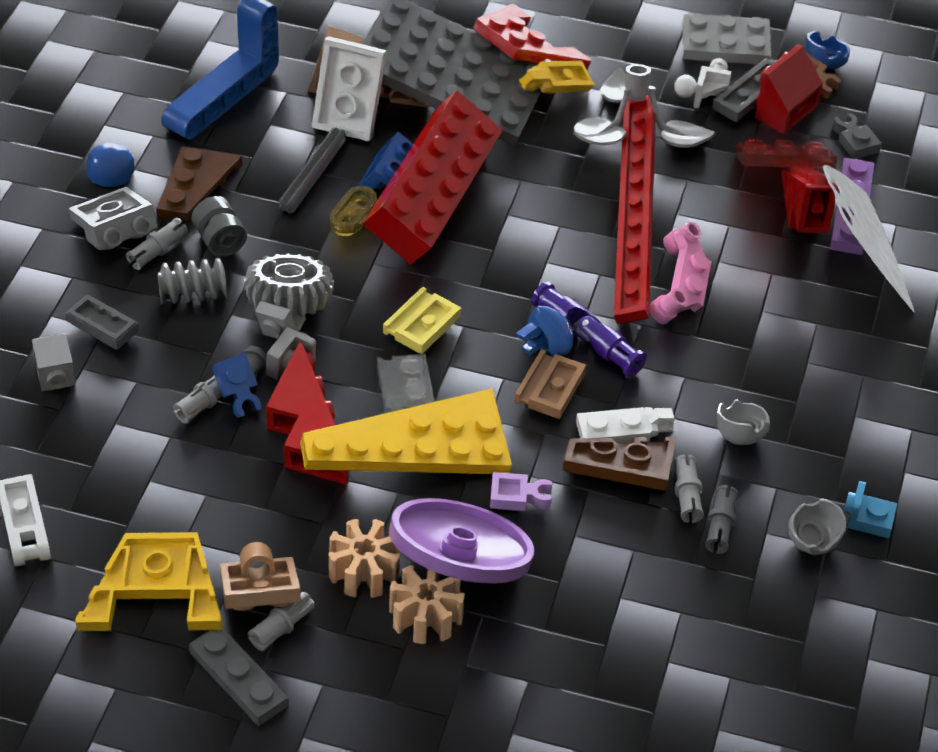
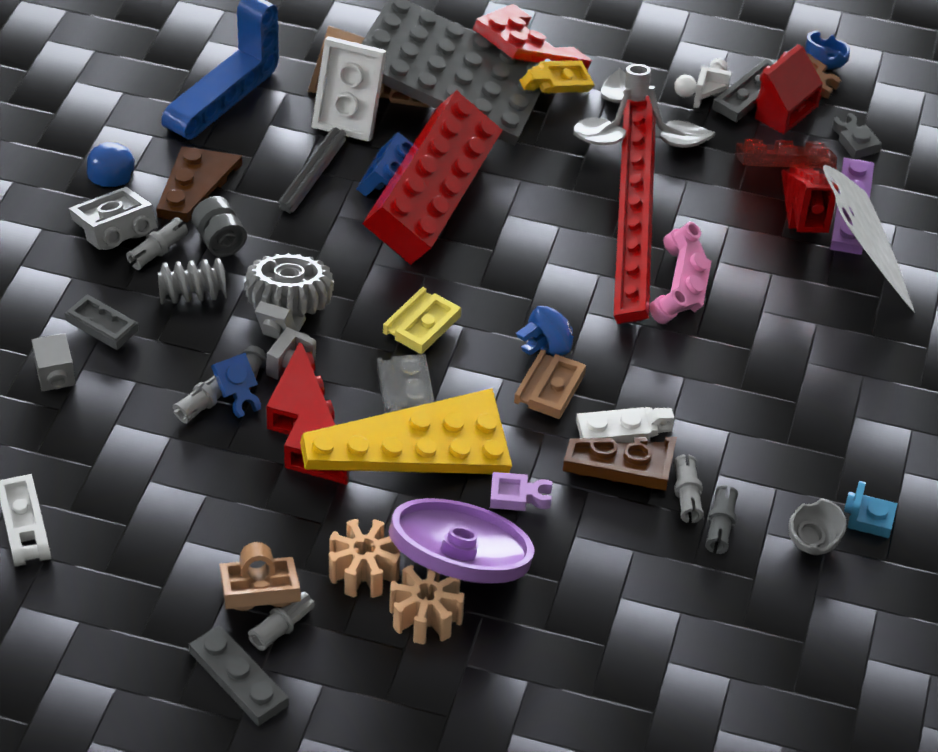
(154, 569): yellow wing -> none
(352, 210): clear yellow plate -> none
(605, 340): dark purple piece -> none
(725, 38): light grey plate -> none
(742, 422): light grey hair -> none

